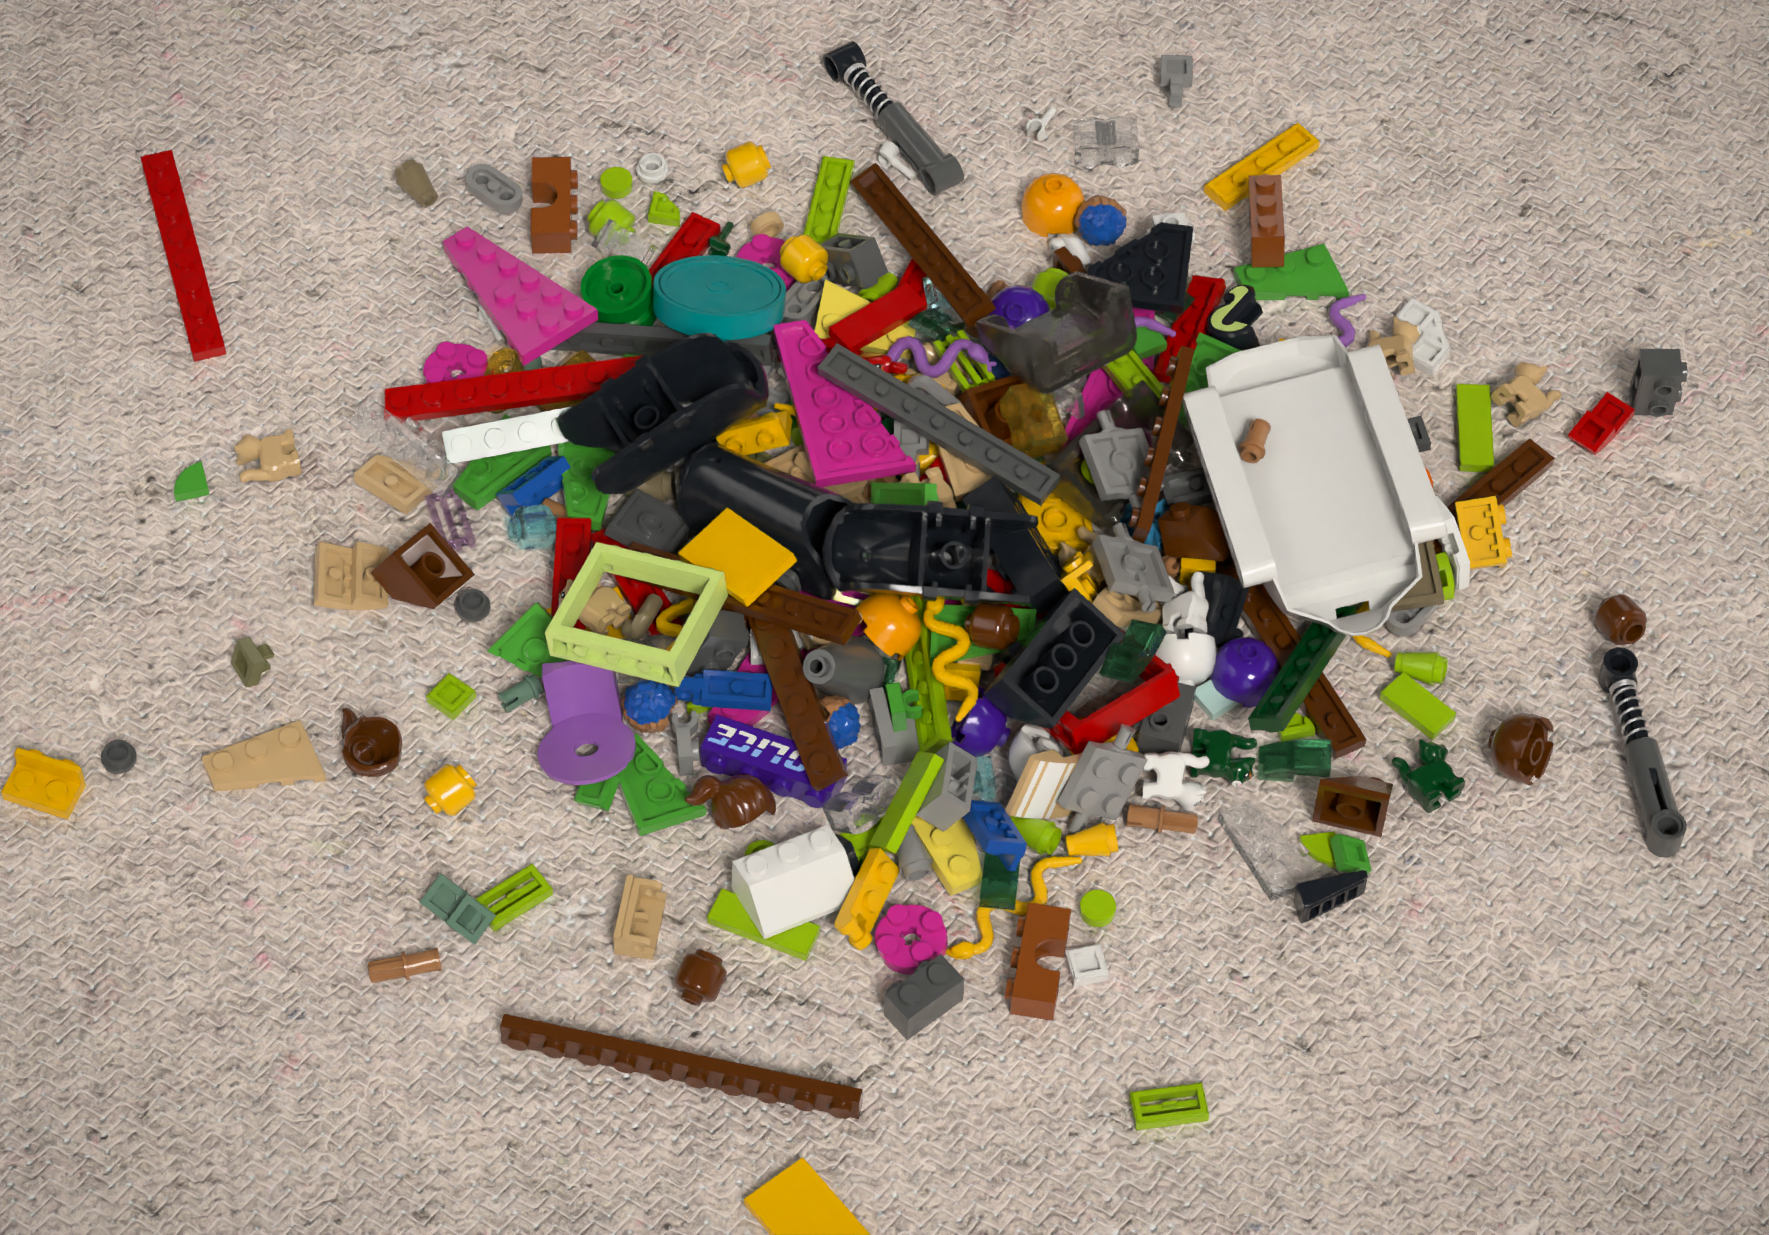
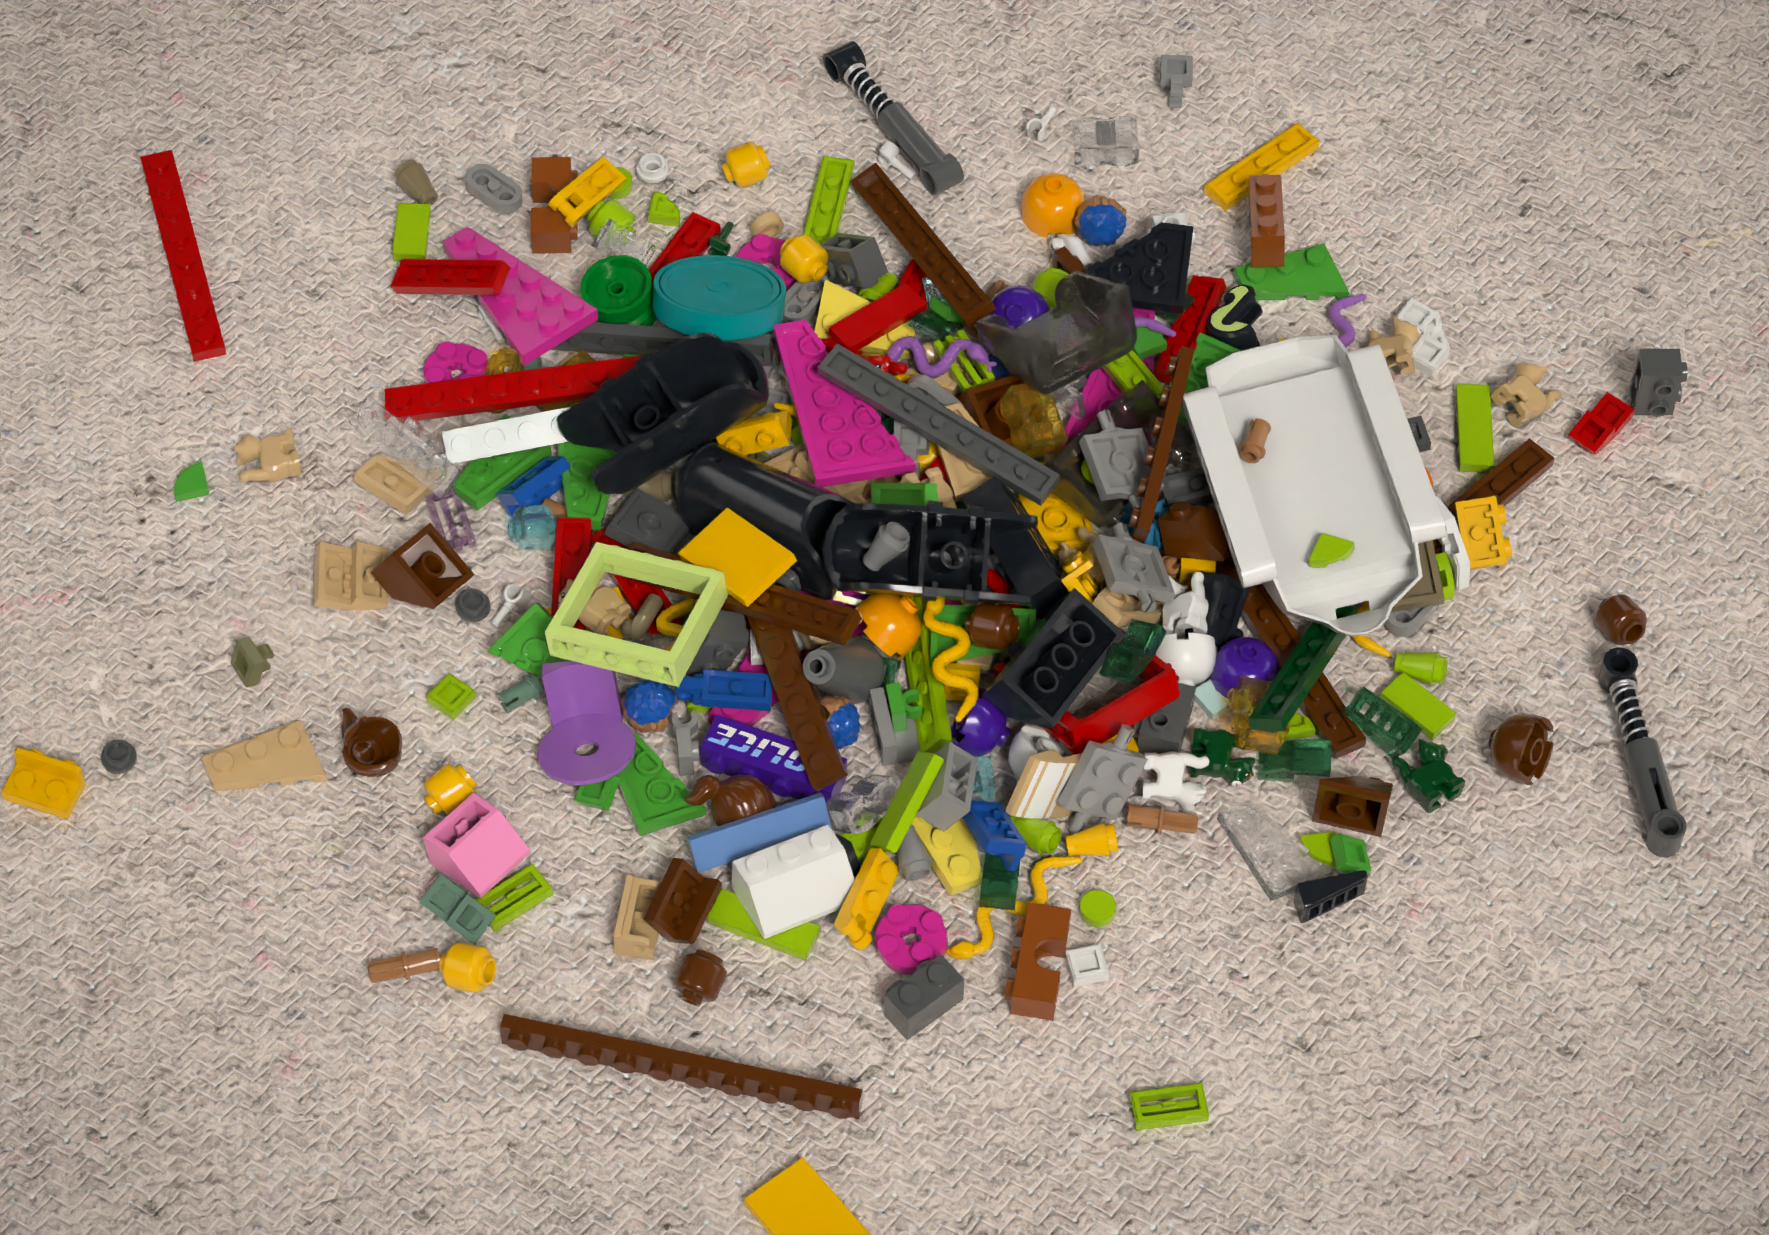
(411, 231): none -> lime tile
(450, 276): none -> red plate
(467, 967): none -> yellow head
(475, 845): none -> bright pink slope
(509, 594): none -> white hand
(587, 191): none -> yellow plate
(682, 903): none -> reddish brown bracket
(757, 832): none -> medium blue tile
(888, 543): none -> light grey cone
(945, 310): none -> bright green tile
(1241, 703): none -> clear yellow brick
(1330, 550): none -> lime tile
(1388, 714): none -> clear green slope

